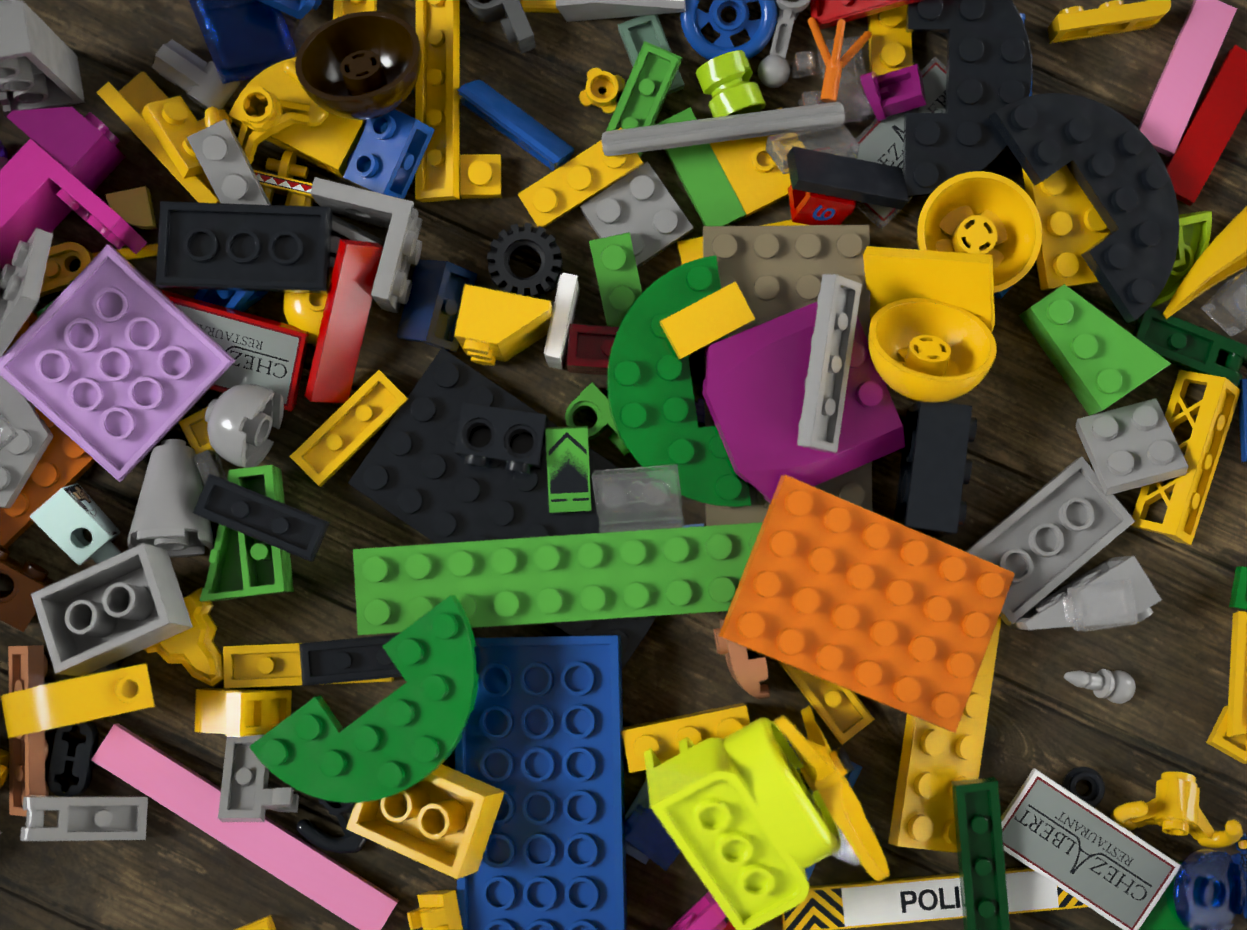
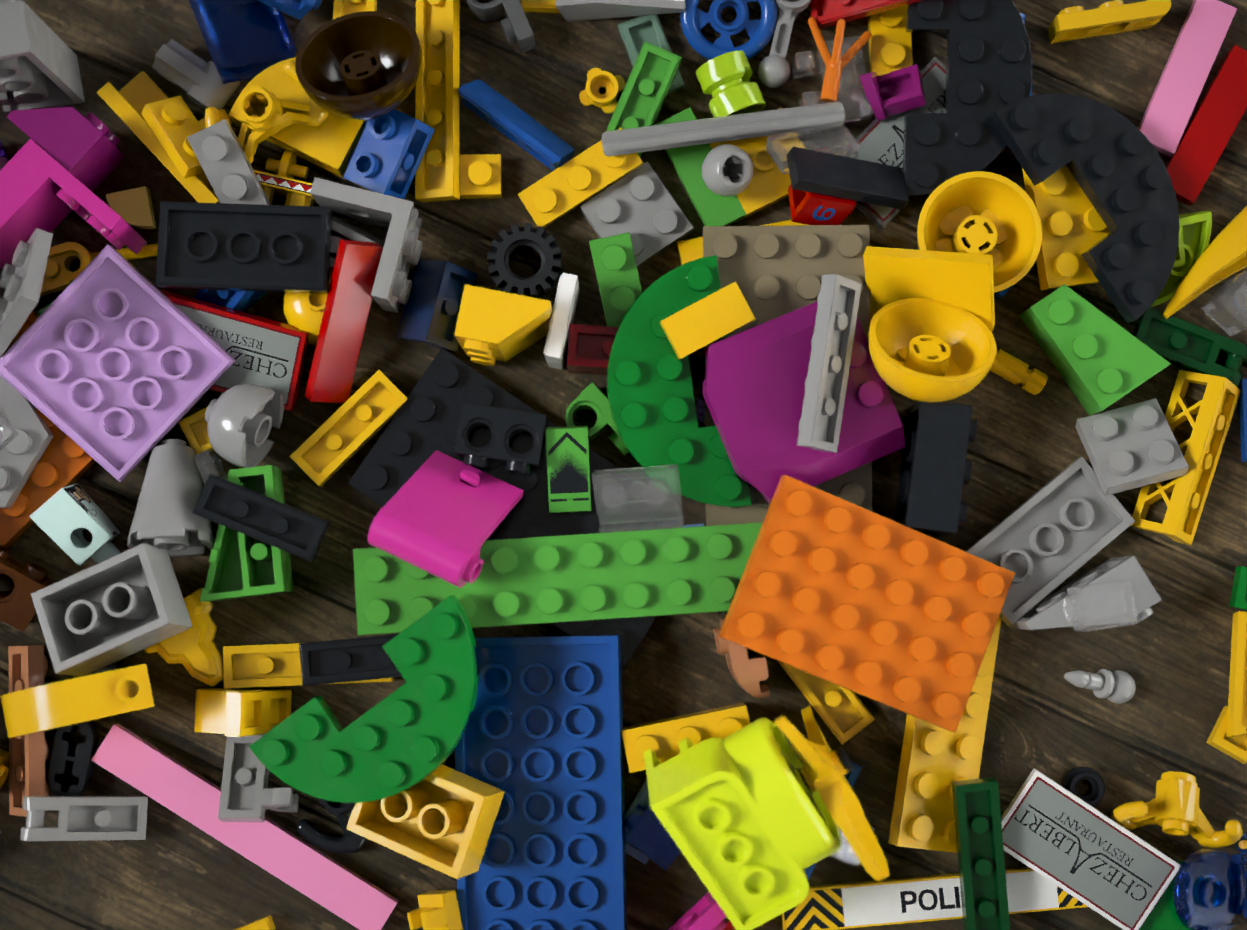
(443, 518): none -> dark pink door
(727, 170): none -> light grey piece
(1018, 372): none -> yellow axle

